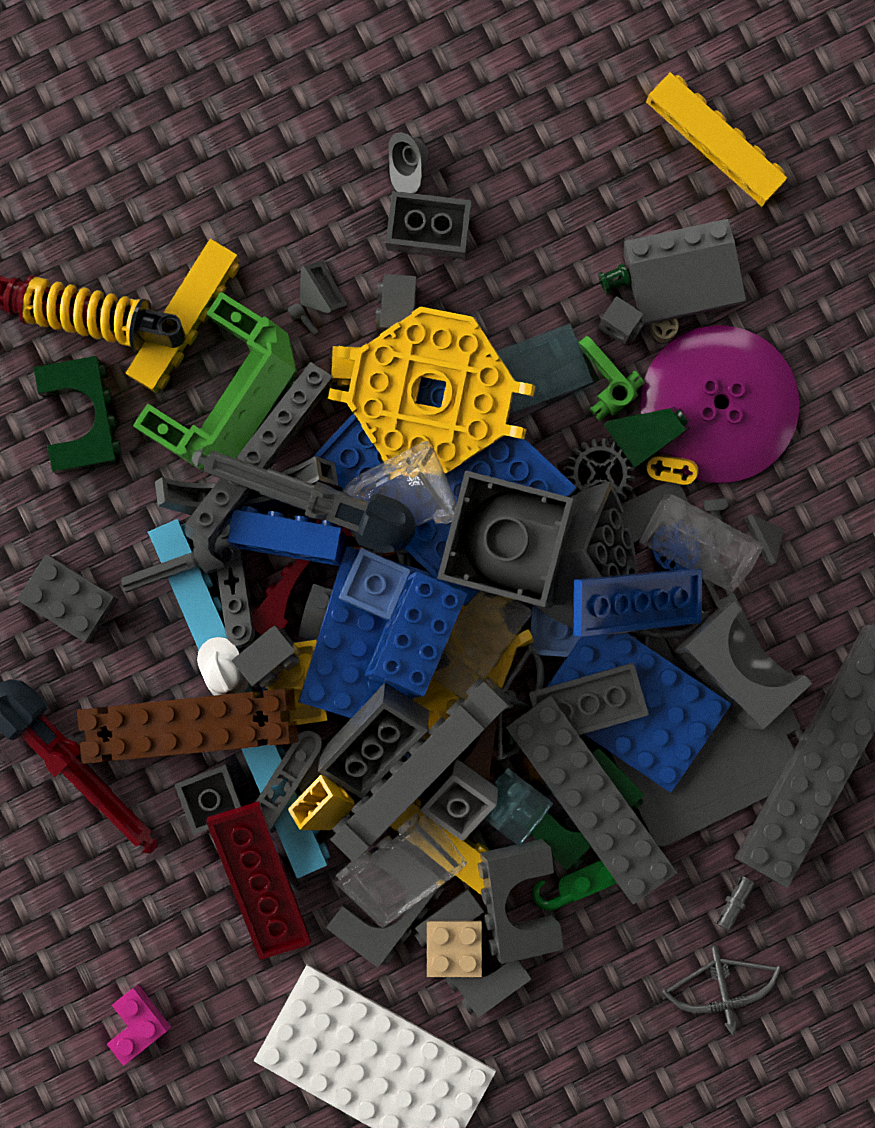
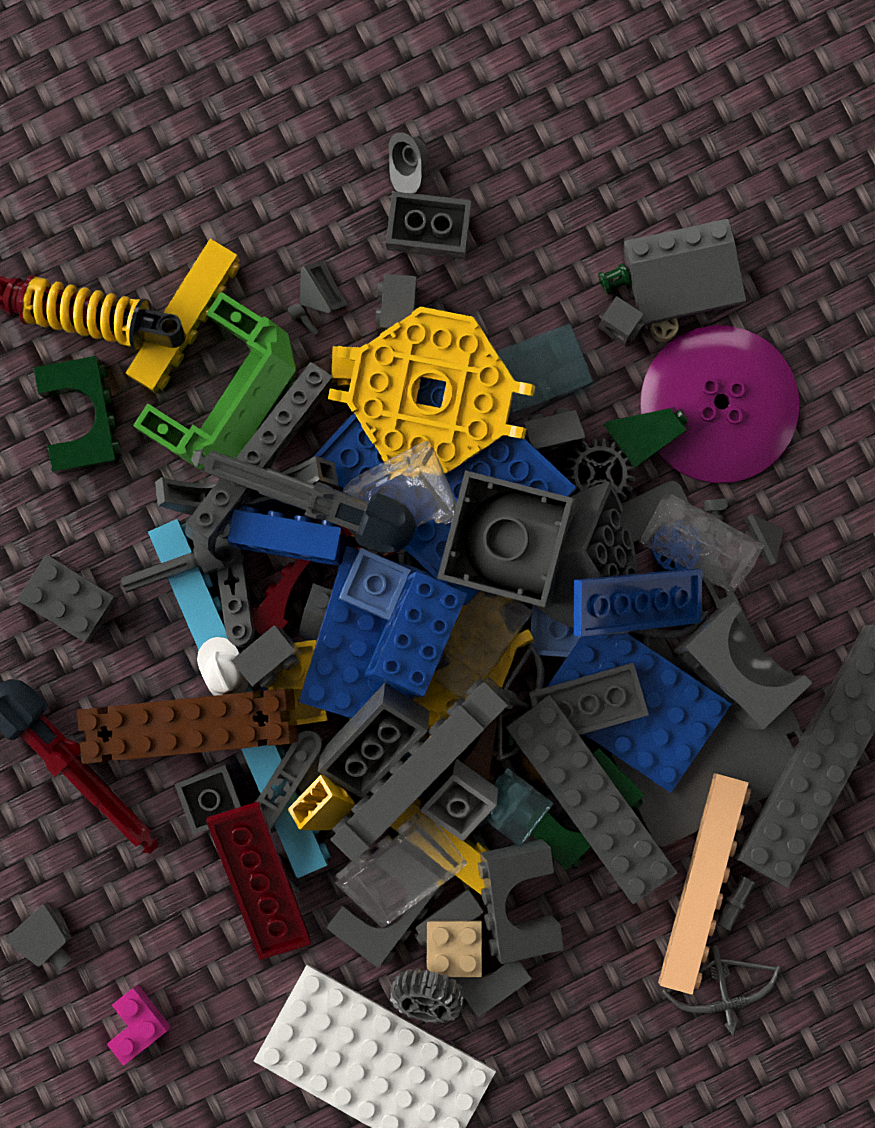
(42, 938): none -> dark grey torso
(427, 996): none -> dark grey gear
(554, 431): none -> dark grey slope
(576, 886): green plate -> none
(607, 403): bright green piece -> none
(671, 475): yellow beam -> none
(703, 884): none -> light nougat brick
(716, 139): yellow brick -> none

